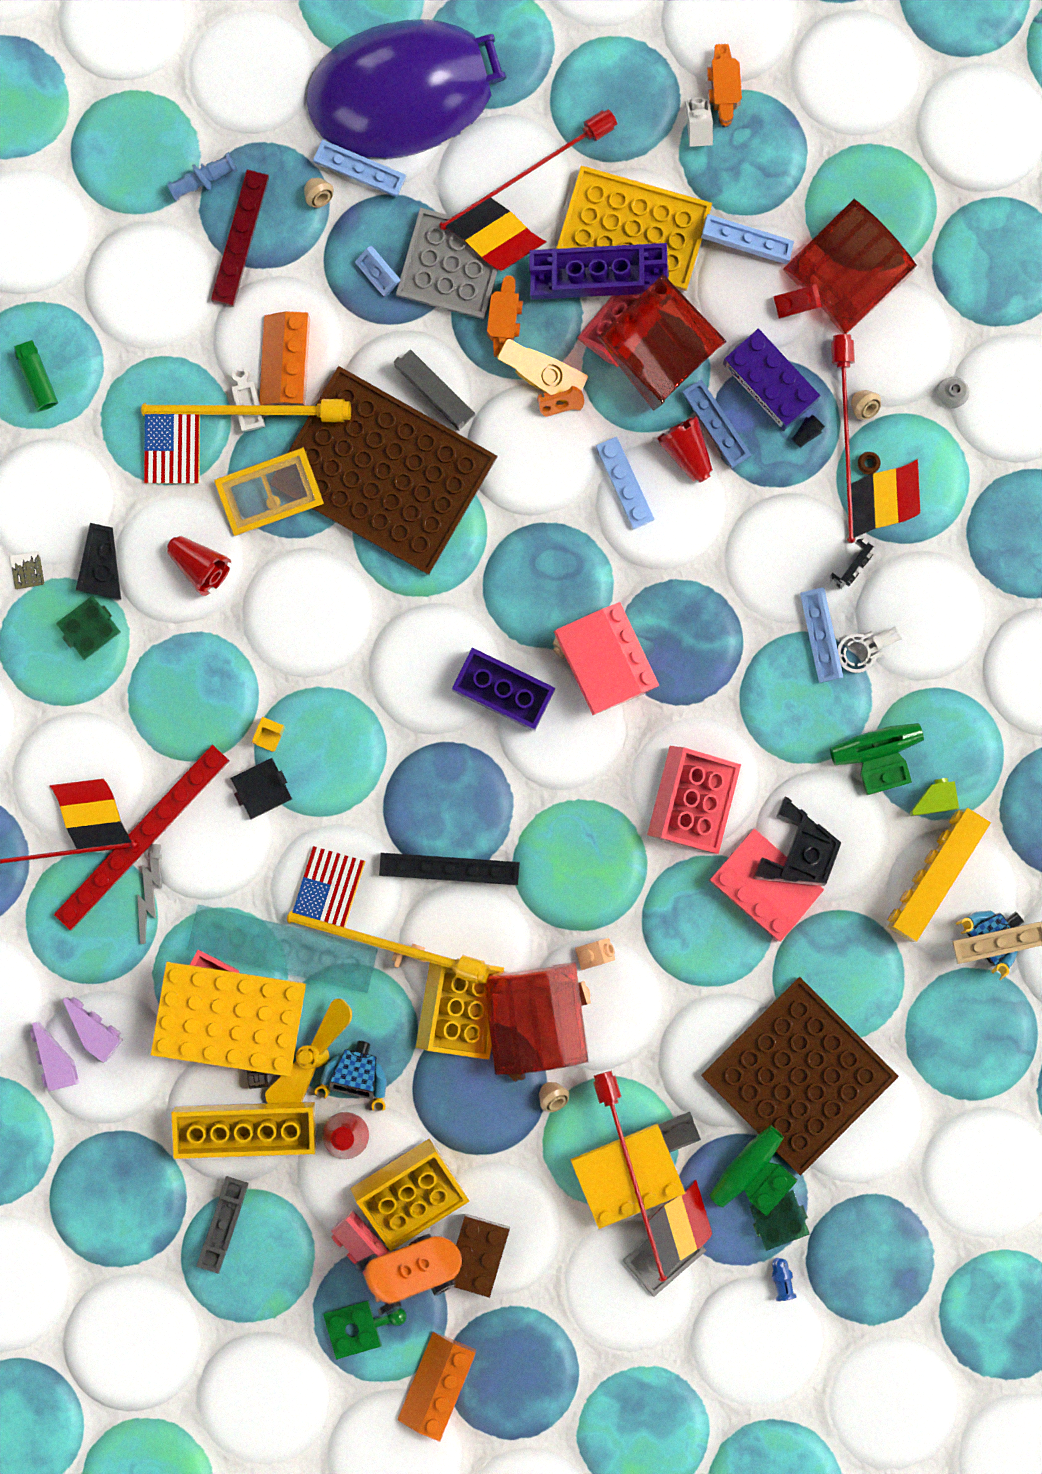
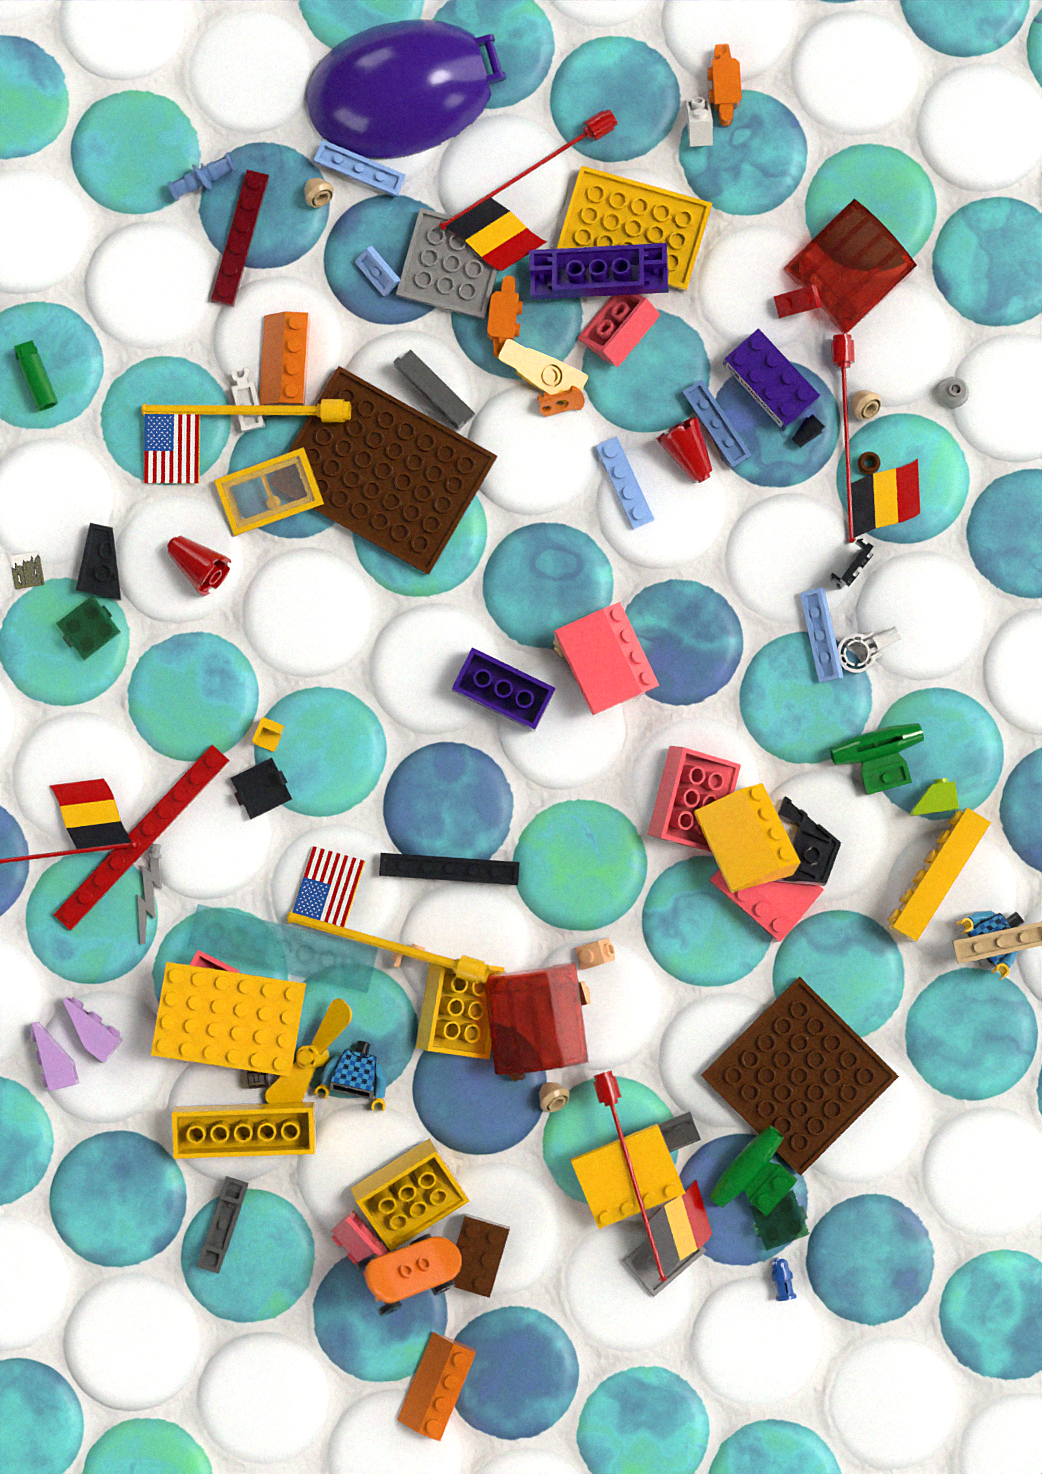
(345, 1135): cone -> none
(362, 1316): green plate -> none
(660, 341): clear red windscreen -> none
(747, 239): light blue plate -> none
(747, 838): none -> yellow slope

